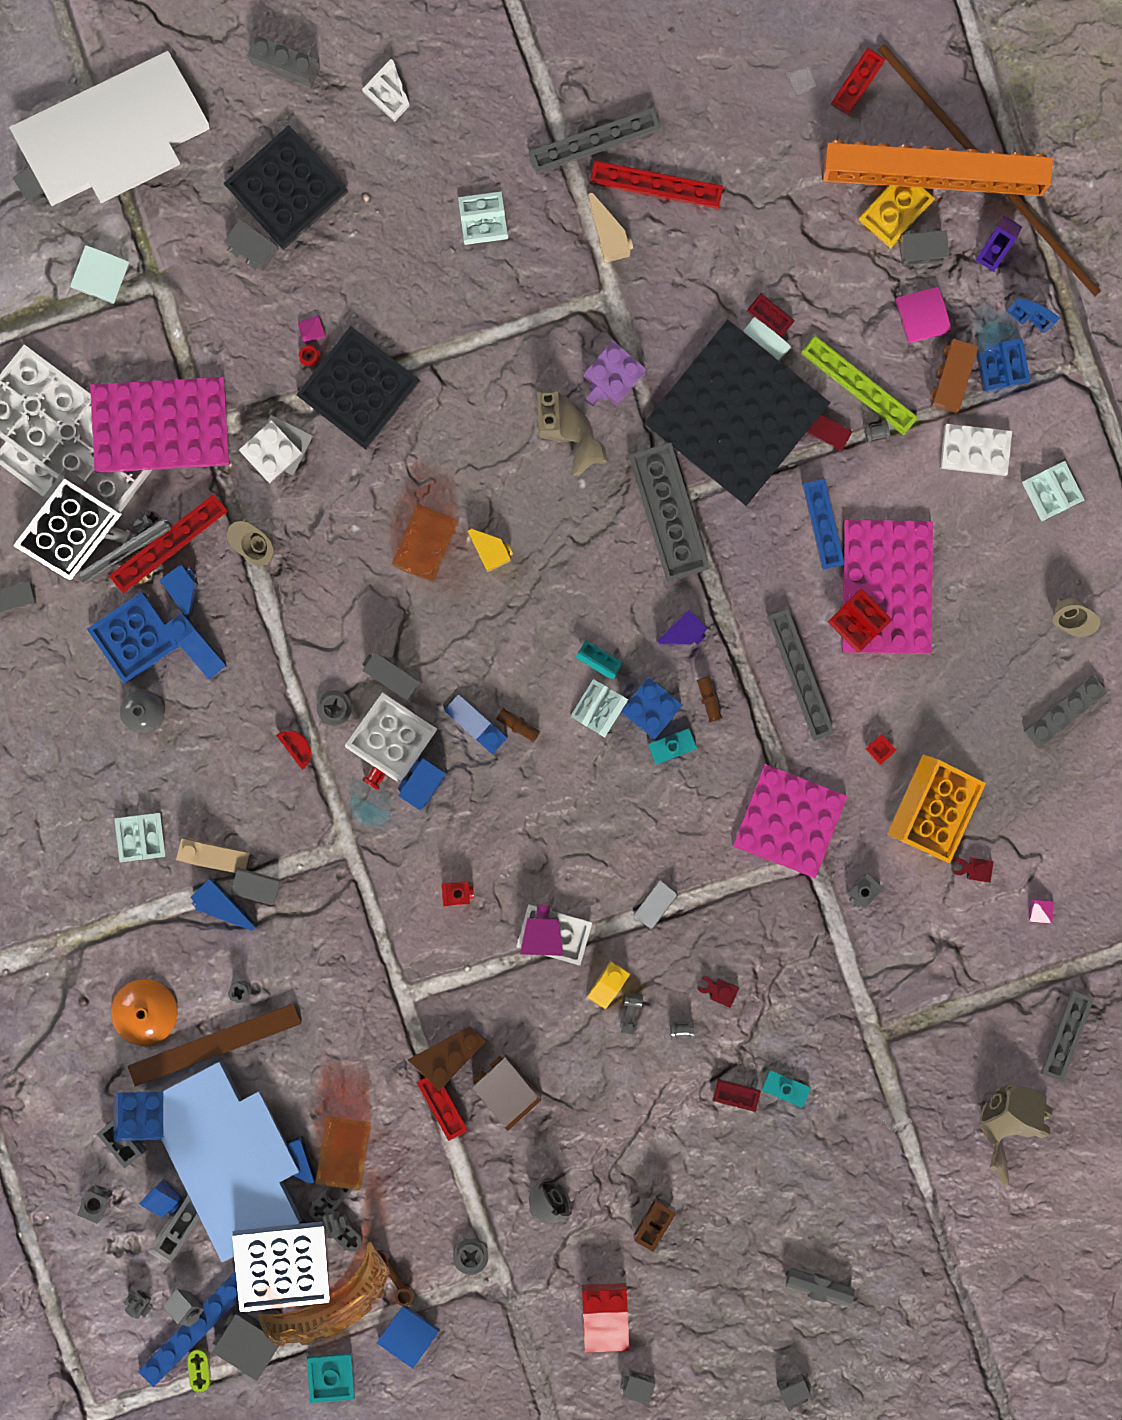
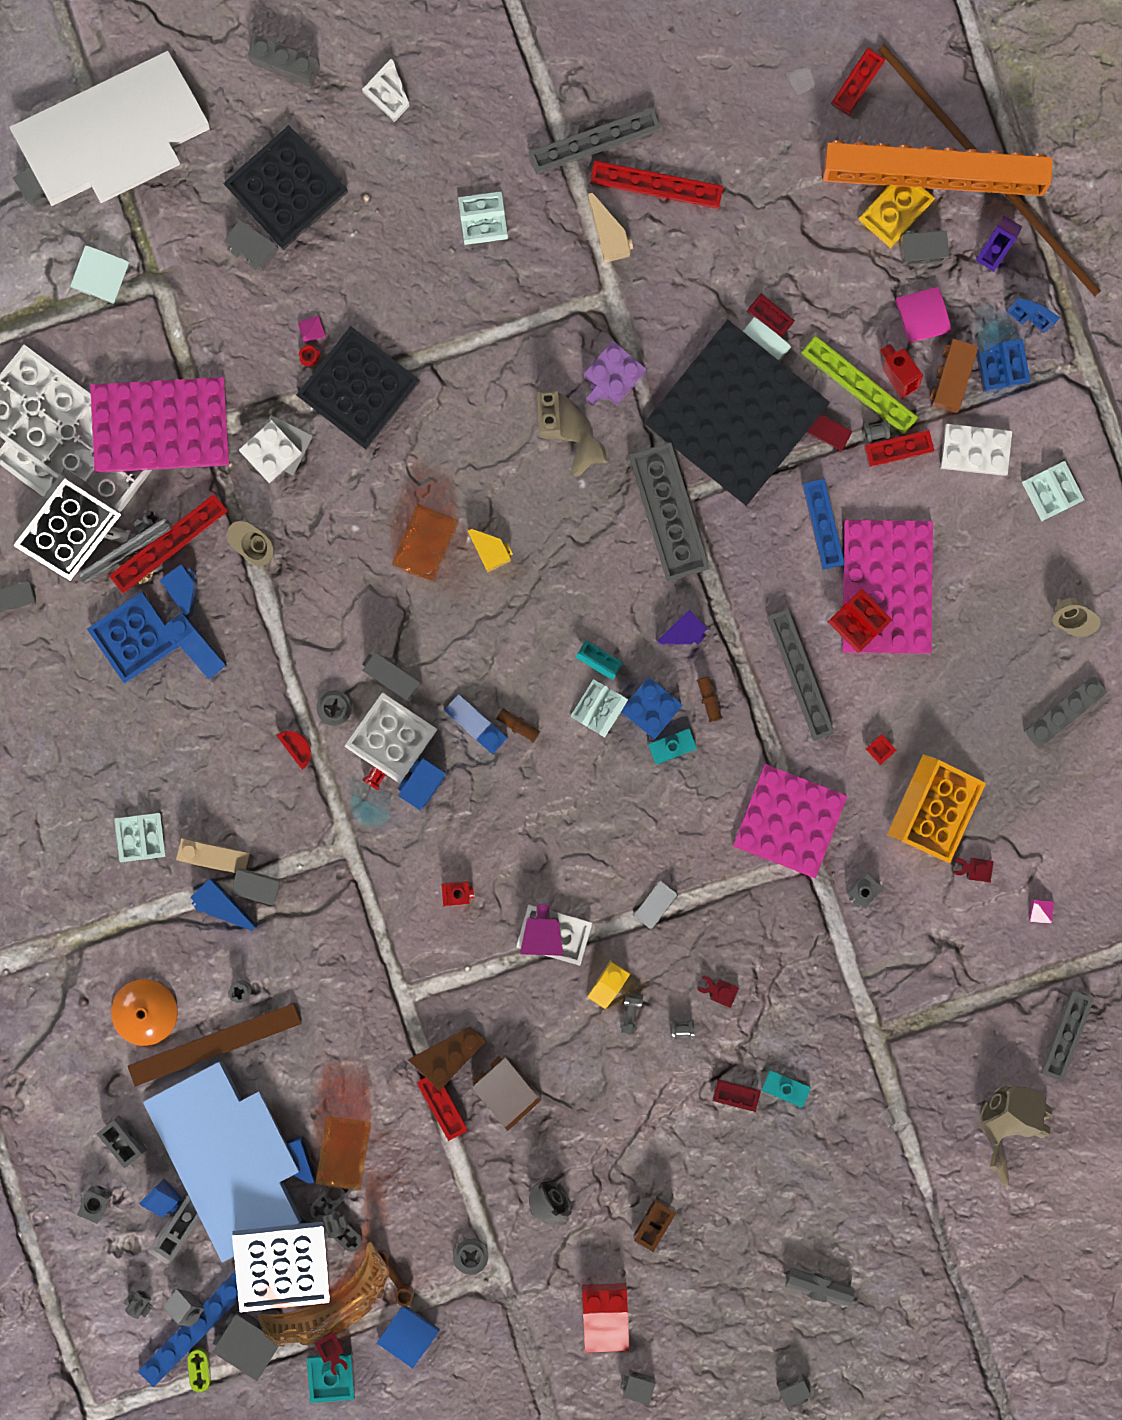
(138, 1116): blue piece -> none
(142, 711): dark grey cylinder -> none
(329, 1350): none -> dark red plate
(899, 448): none -> red plate
(901, 371): none -> red torso

